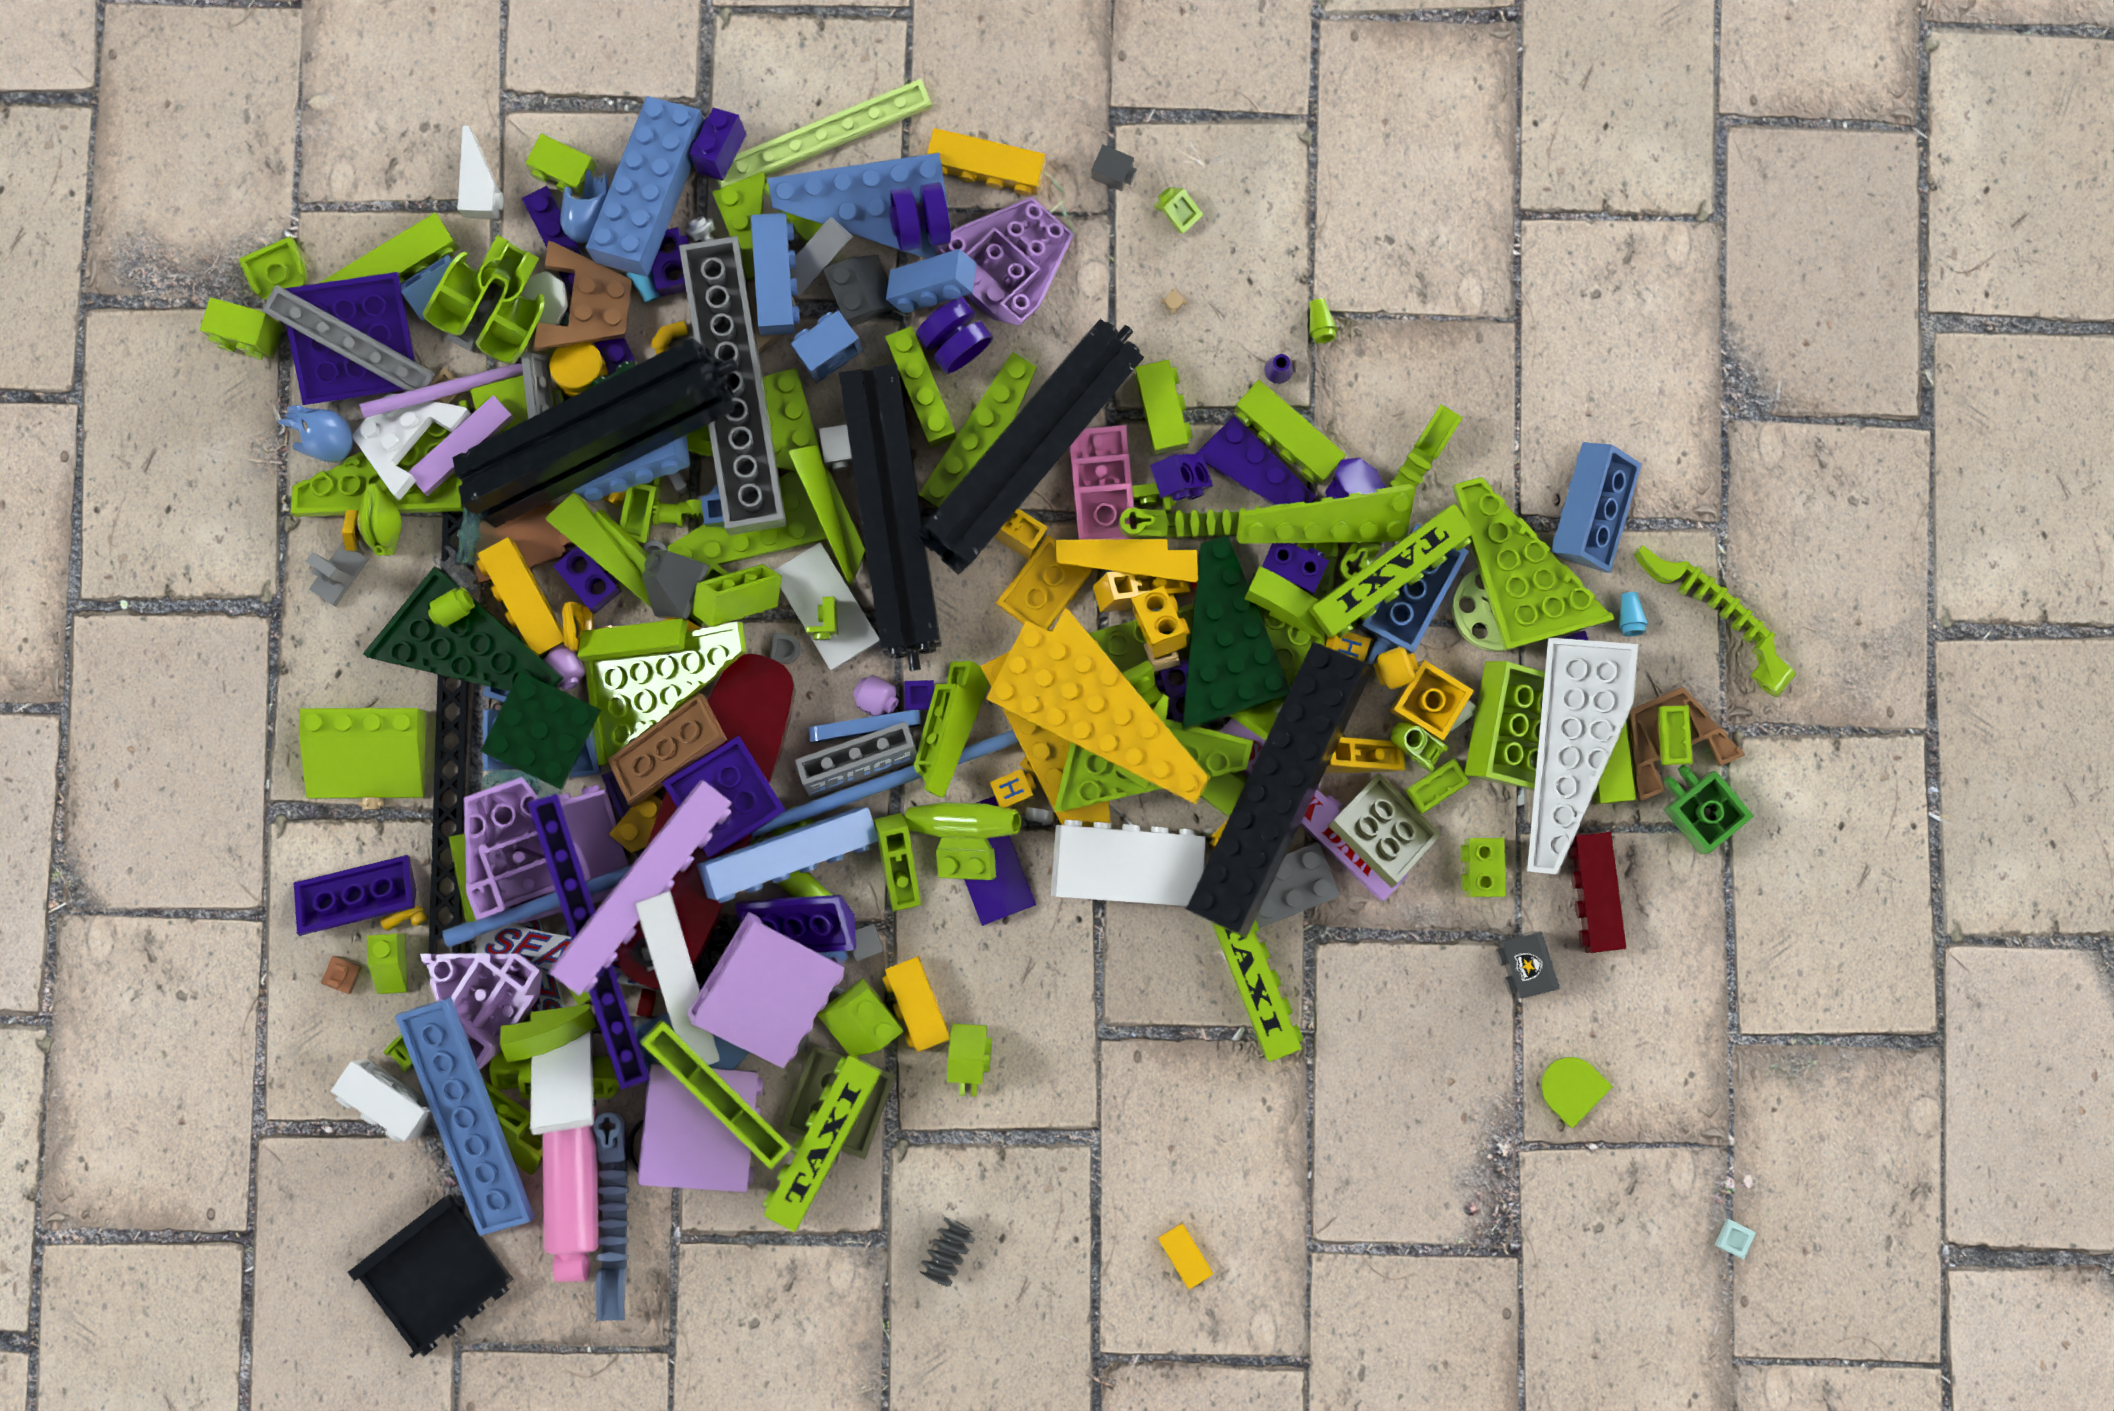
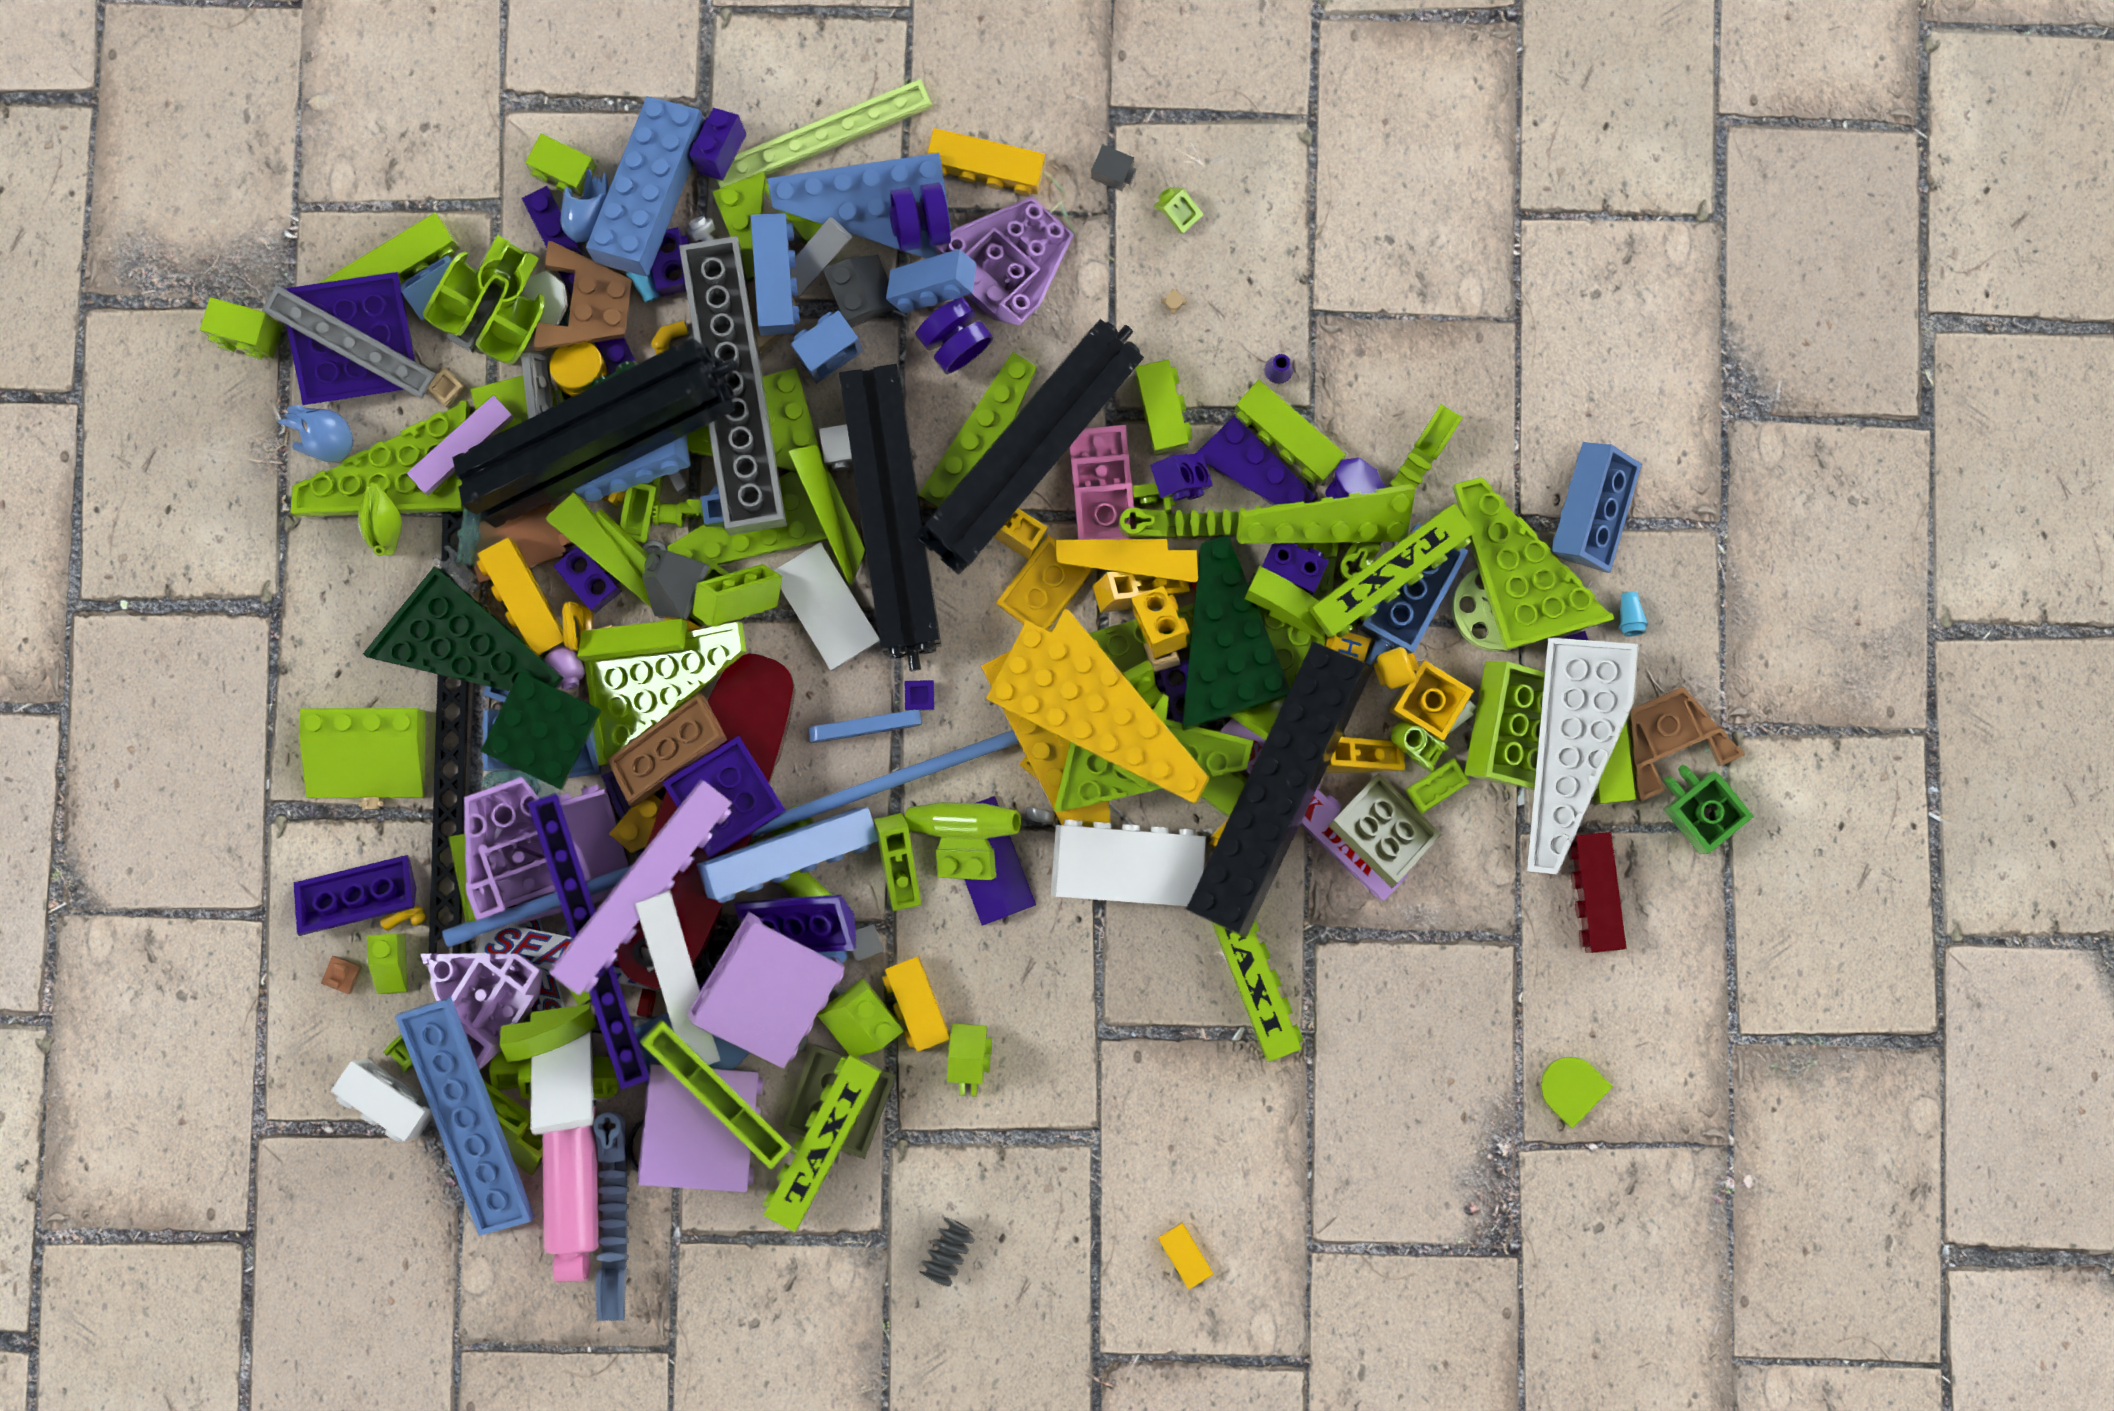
(274, 265): lime tile -> none
(336, 574): light grey bracket -> none
(350, 531): yellow tile -> none
(392, 434): white wing -> none
(433, 1275): black panel -> none
(440, 390): lavender piece -> none
(450, 607): lime brick -> none
(477, 187): white slope -> none
(784, 648): light grey tile -> none
(829, 616): lime bracket -> none
(857, 759): light grey brick -> none
(875, 696): lavender head -> none
(921, 387): lime brick -> none
(949, 724): lime wedge -> none
(1013, 788): yellow brick -> none
(1298, 885): light grey plate -> none
(1321, 322): lime cone -> none
(1483, 867): lime brick -> none
(1527, 965): dark grey slope -> none
(1675, 735): lime plate -> none
(1735, 1238): light aqua tile -> none
(1772, 672): lime piece -> none

